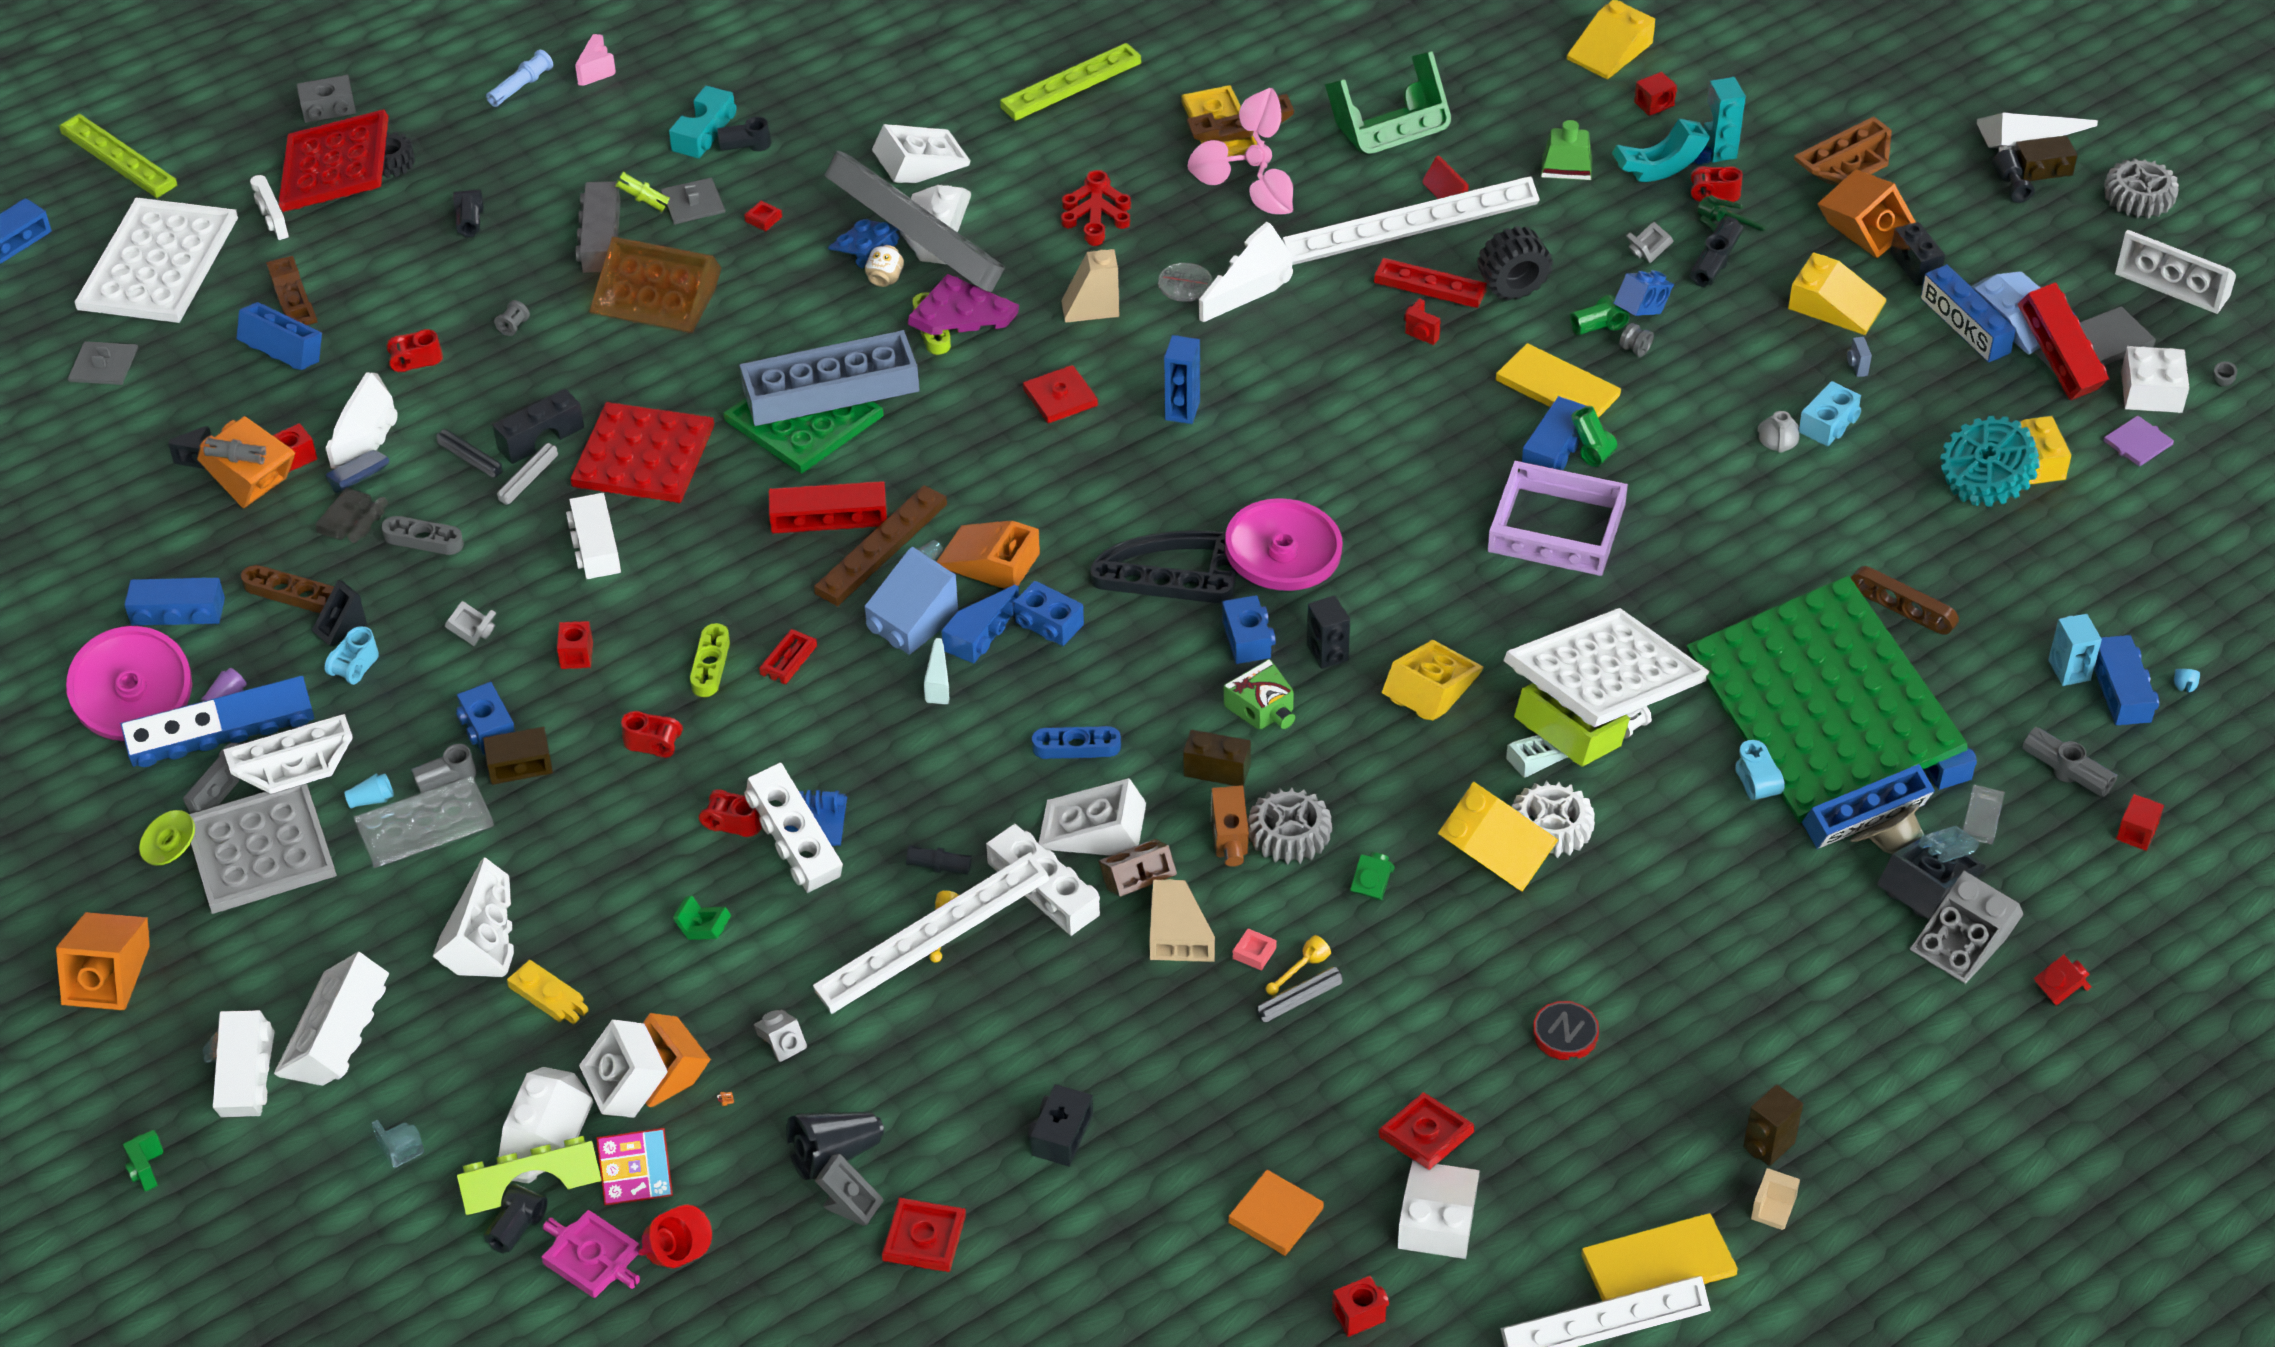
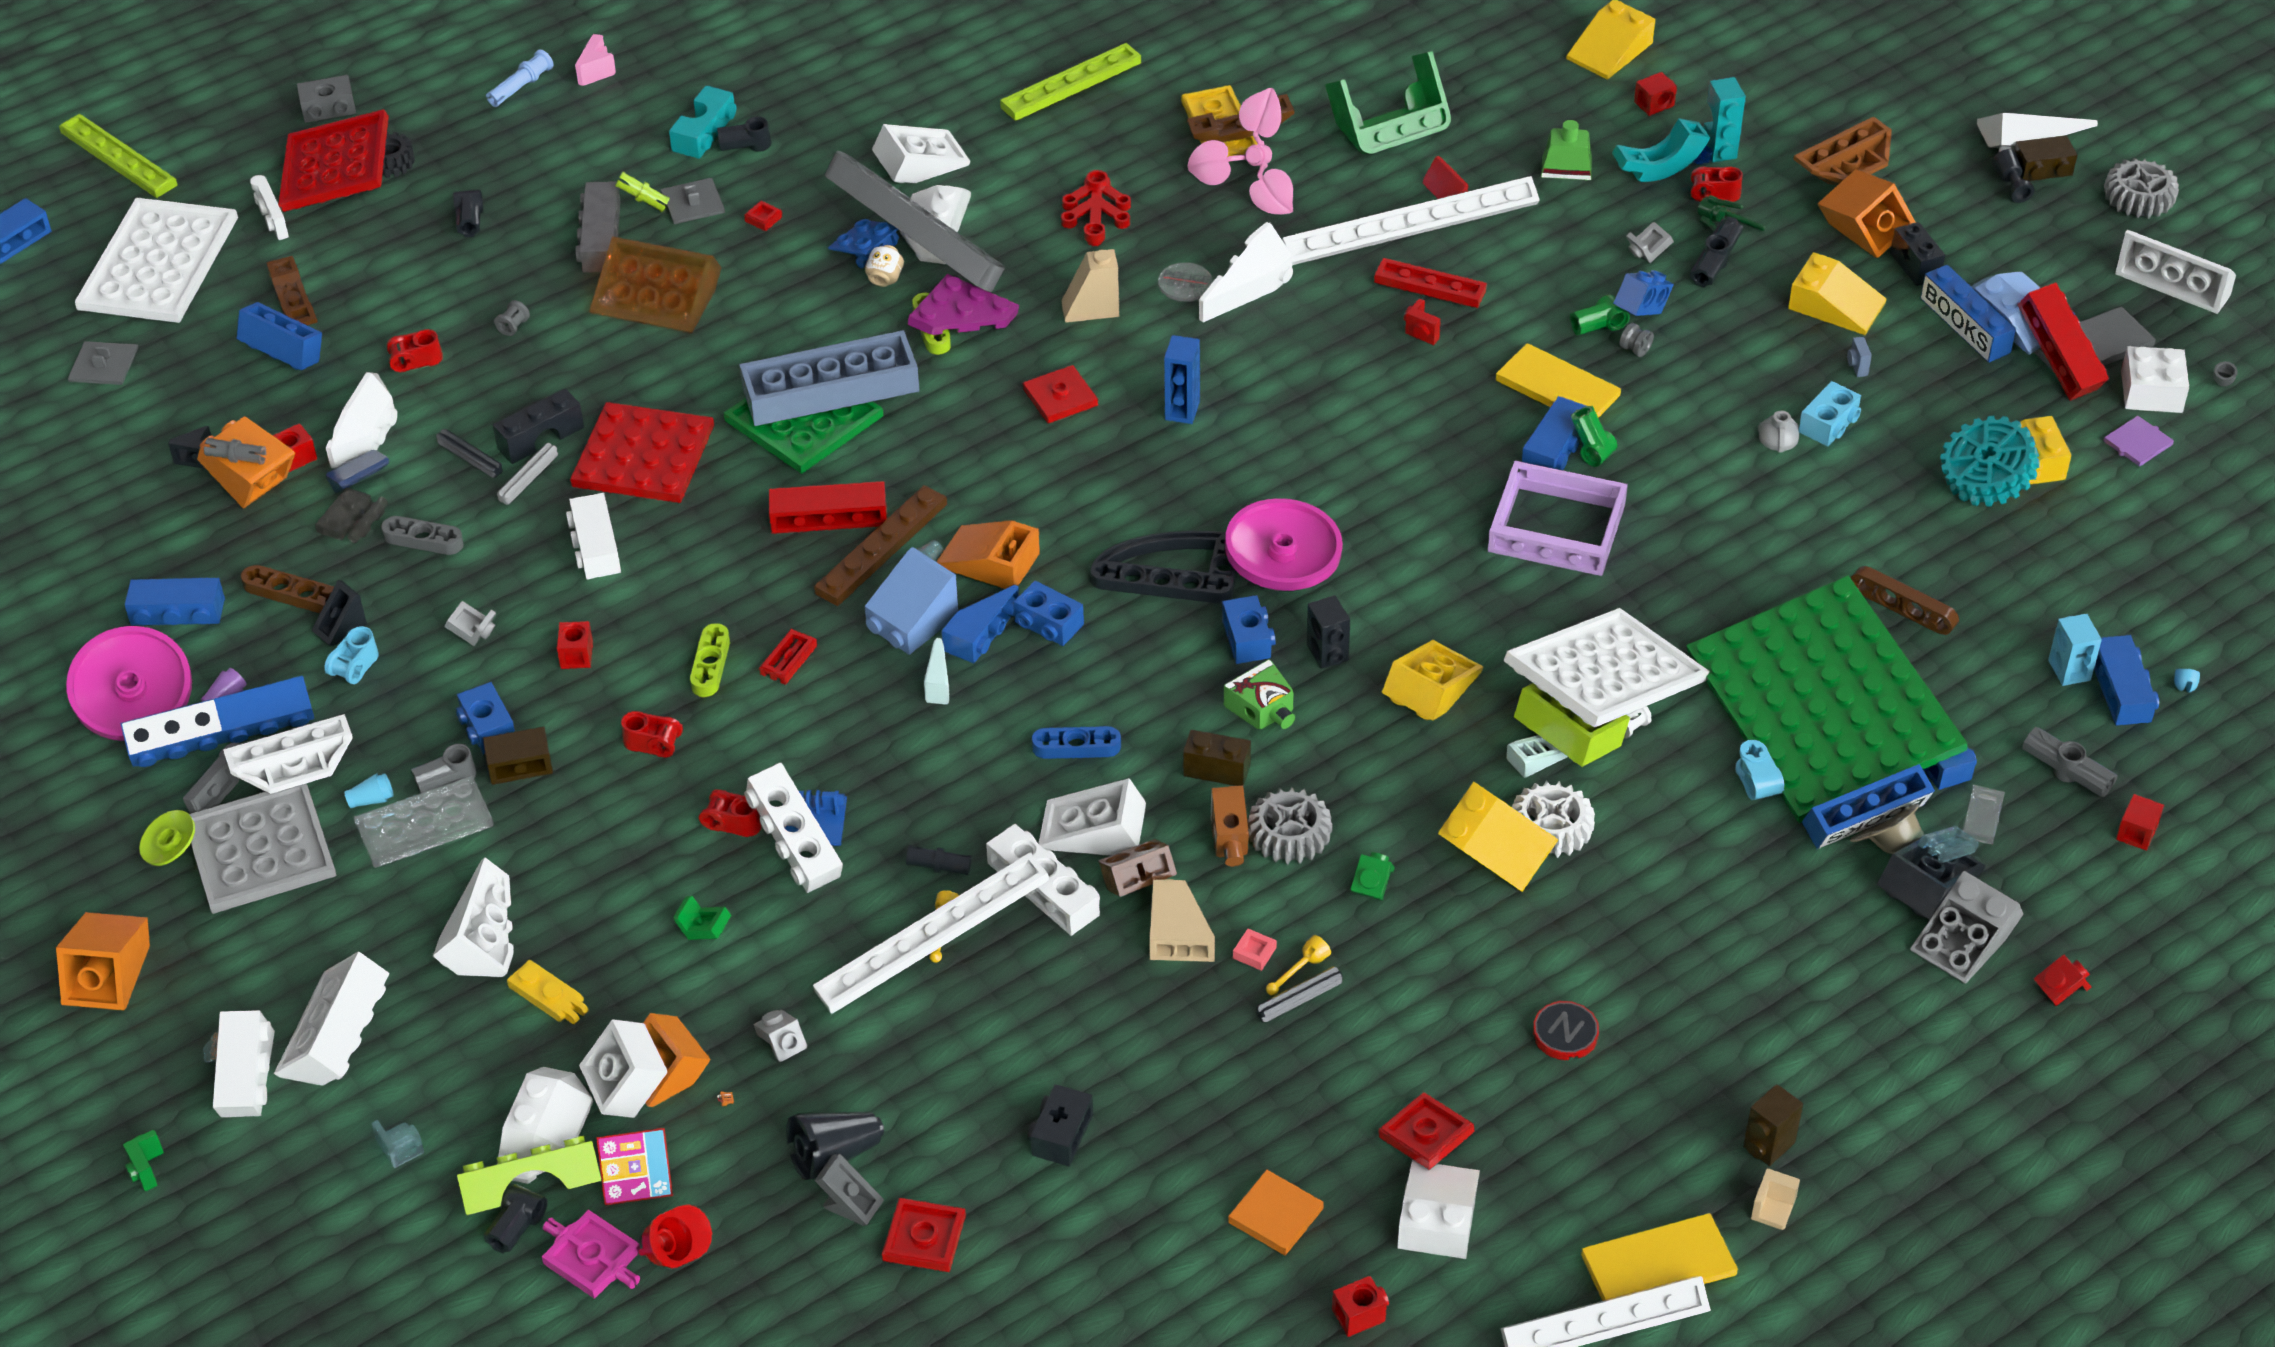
(1514, 263): black tyre -> none

